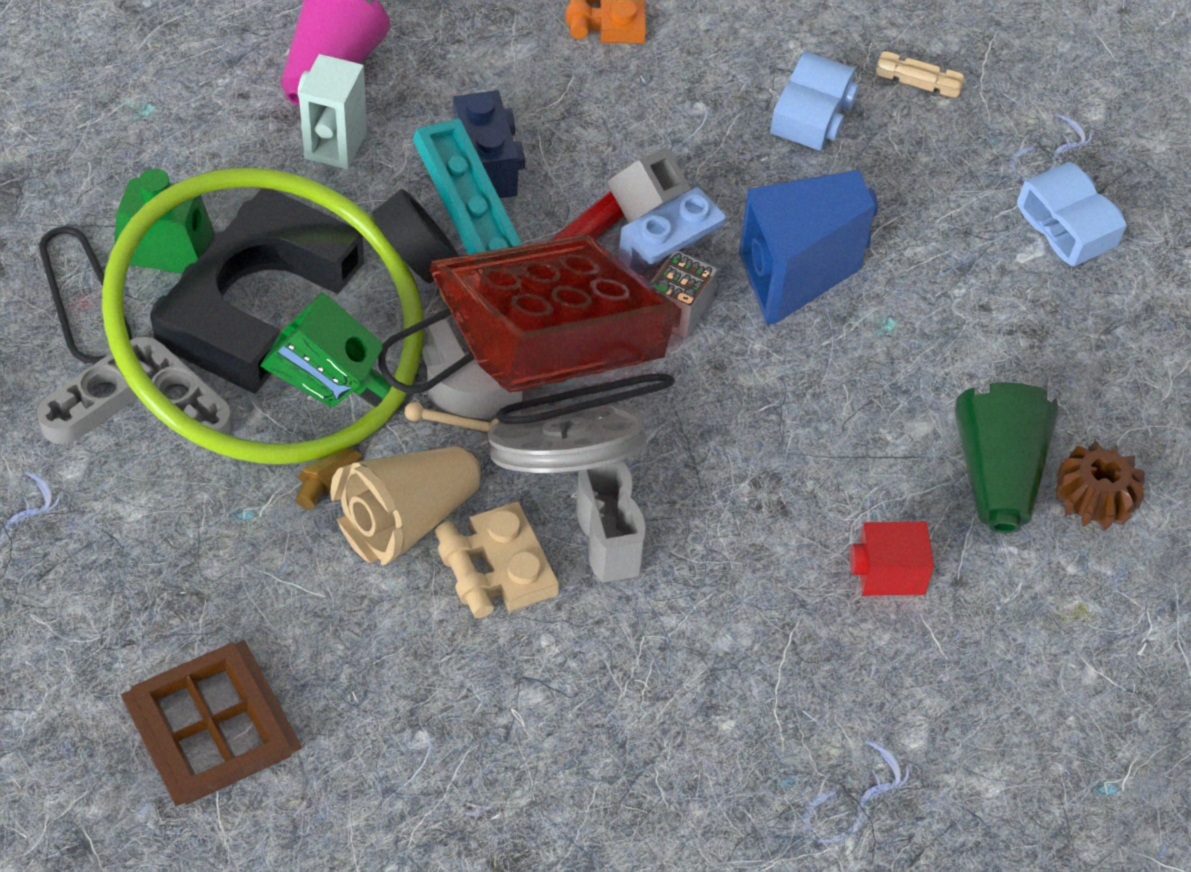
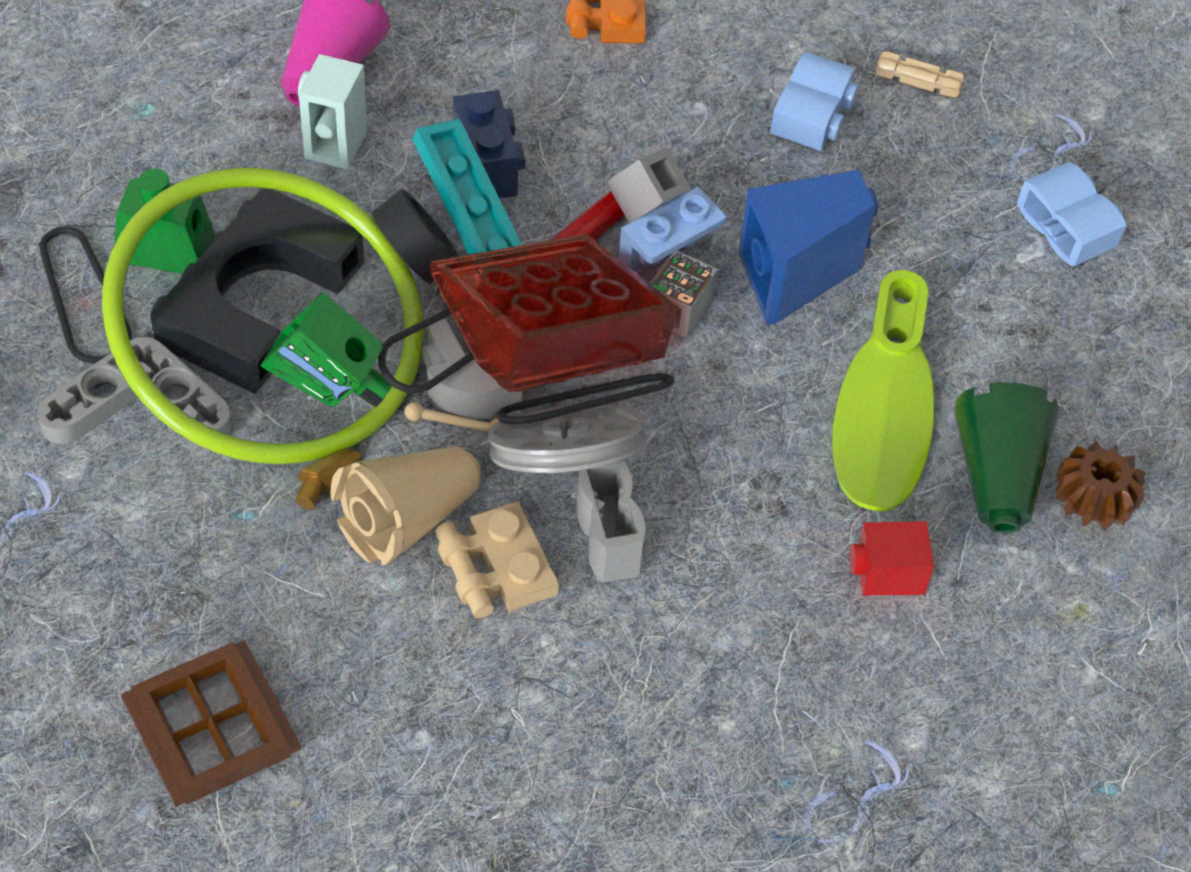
(886, 402): none -> lime plant

